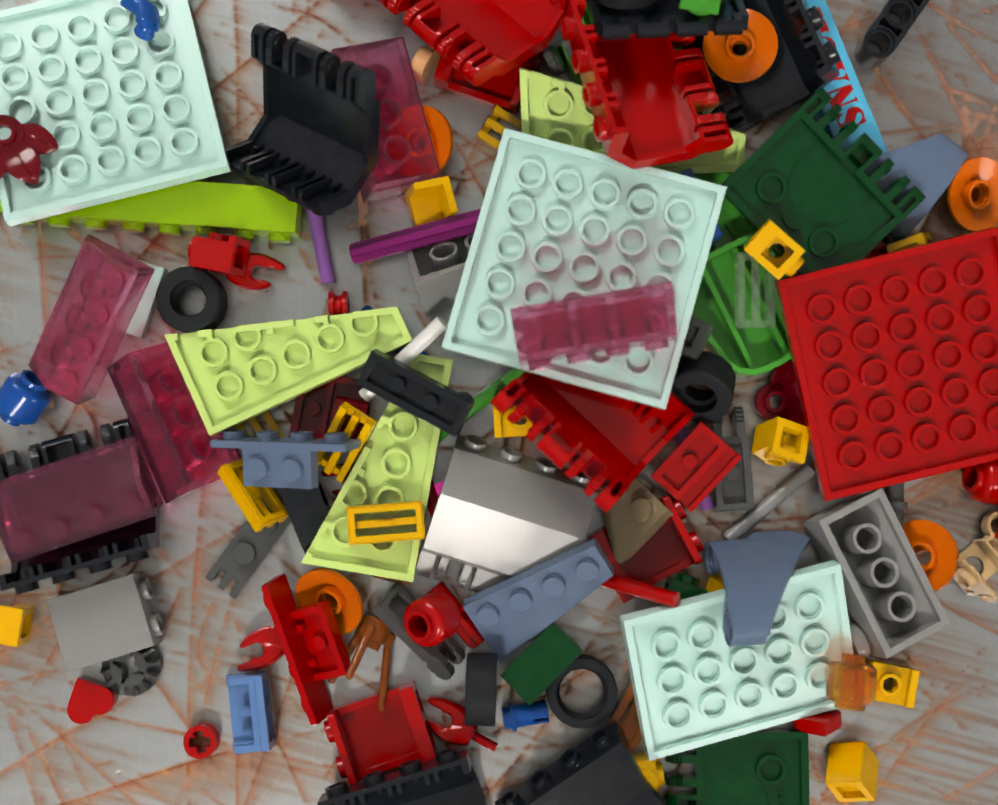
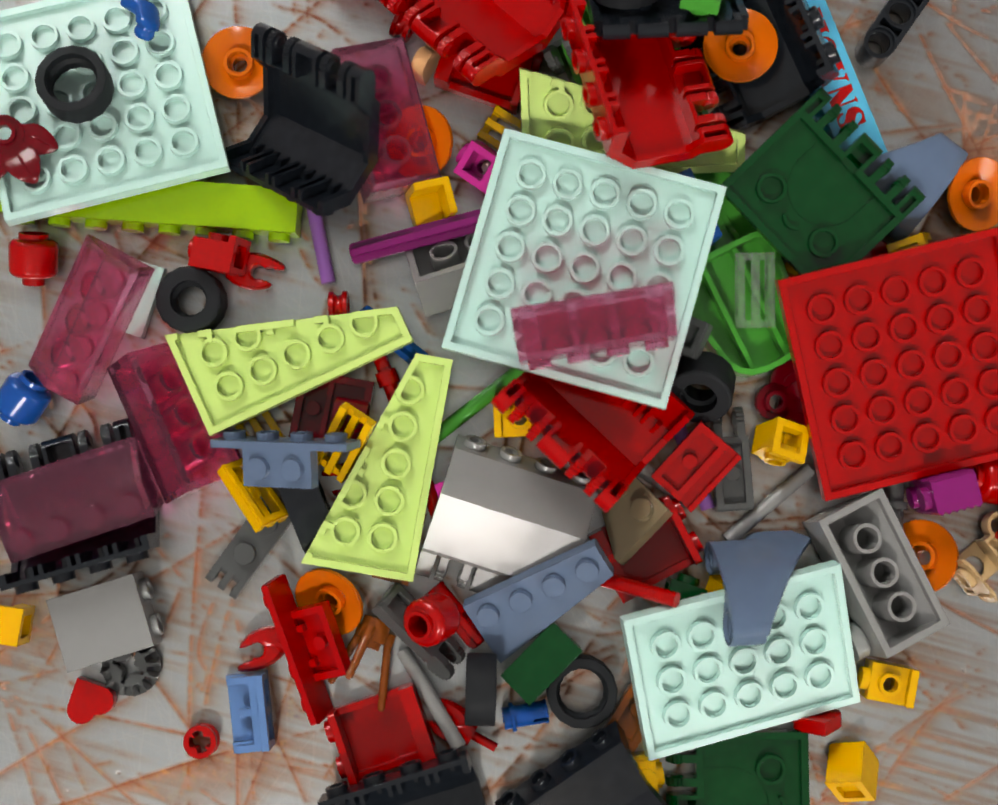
(33, 257): none -> red head
(63, 60): none -> black tyre
(221, 56): none -> orange dish
(353, 525): yellow tile -> none
(399, 28): none -> red bush
(414, 348): white bar -> none
(416, 392): black piece -> none
(431, 698): none -> light grey bar
(470, 164): none -> dark pink brick
(759, 247): yellow brick -> none
(851, 682): clear orange head -> none
(944, 492): none -> magenta brick

